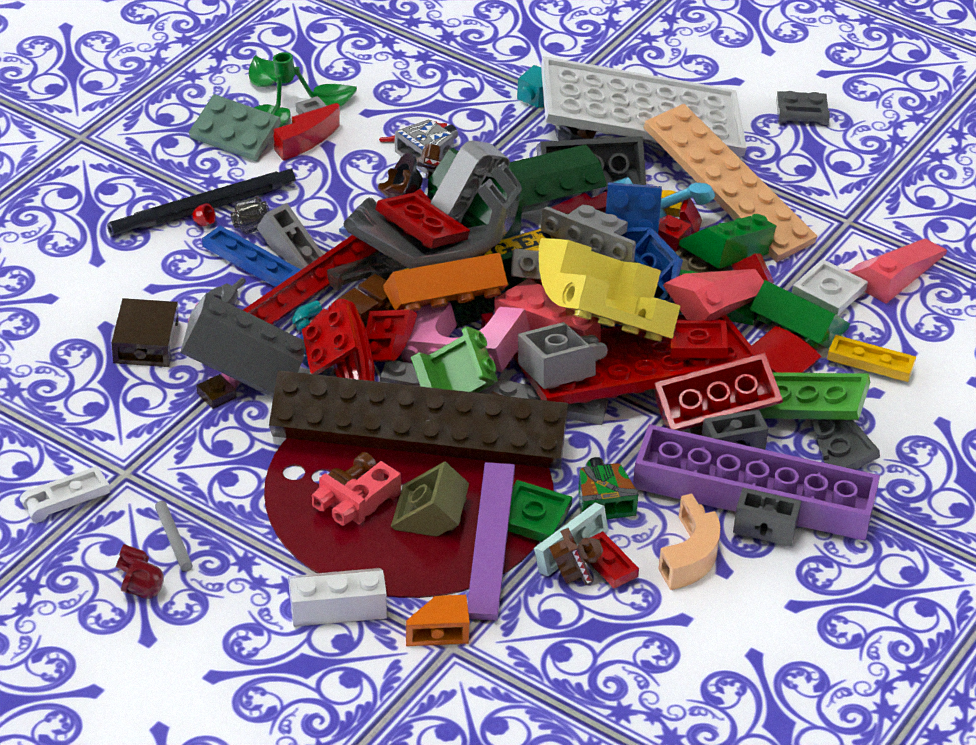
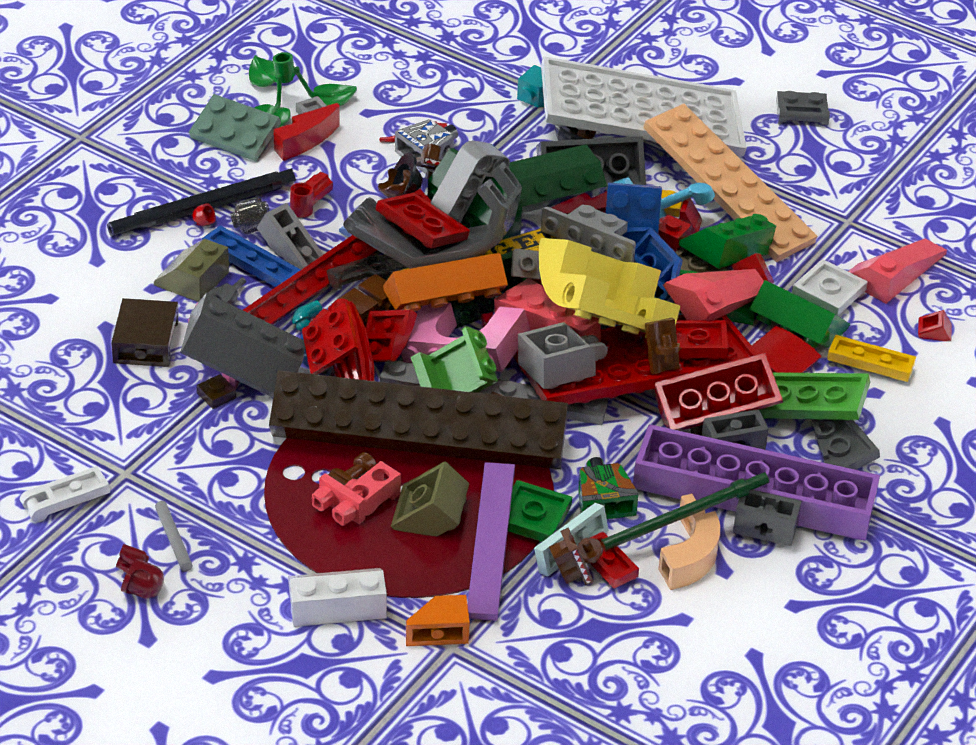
(196, 270): none -> olive slope
(306, 195): none -> red piece
(662, 345): none -> reddish brown hips
(737, 489): none -> dark green bar
(935, 326): none -> red slope

